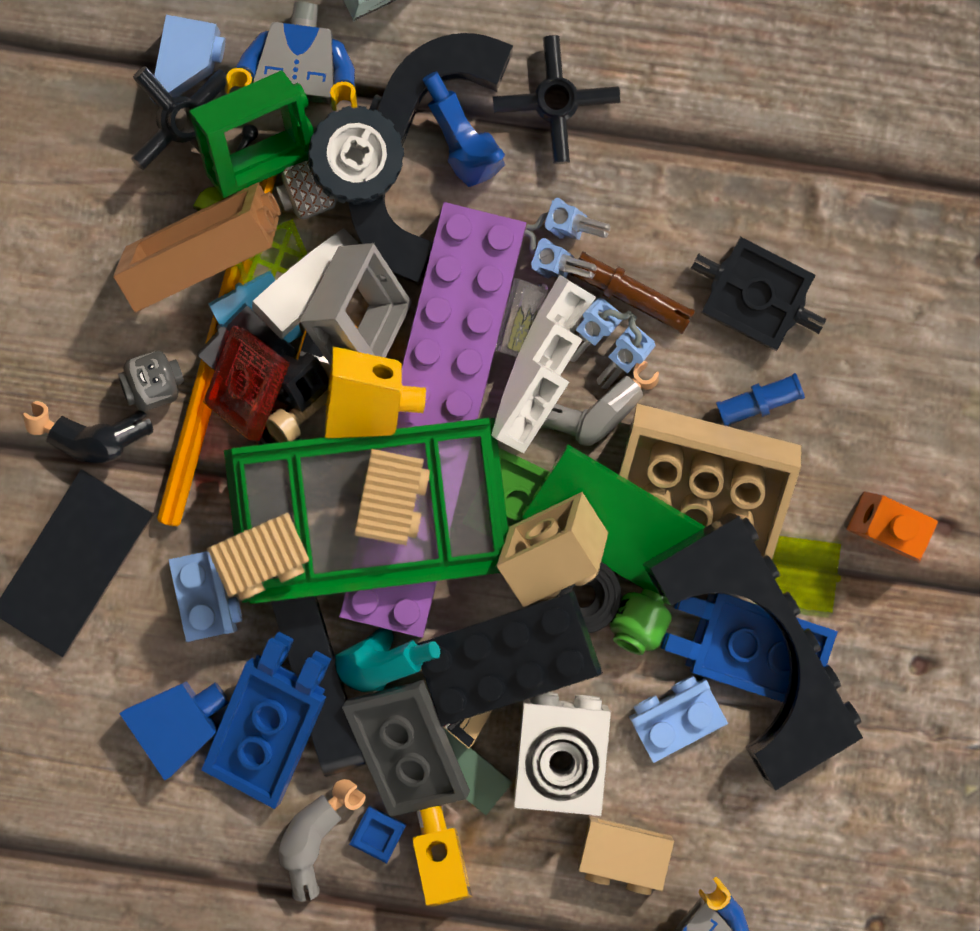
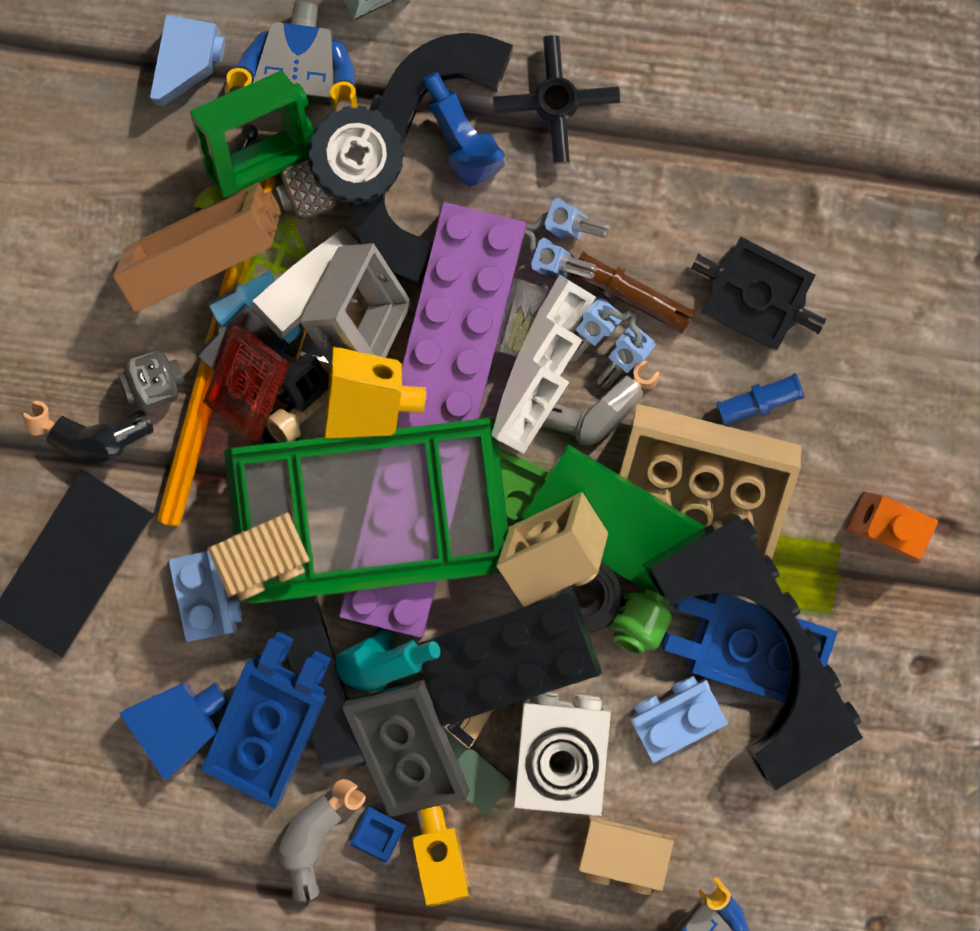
(168, 110): black bar -> none
(390, 497): tan brick -> none

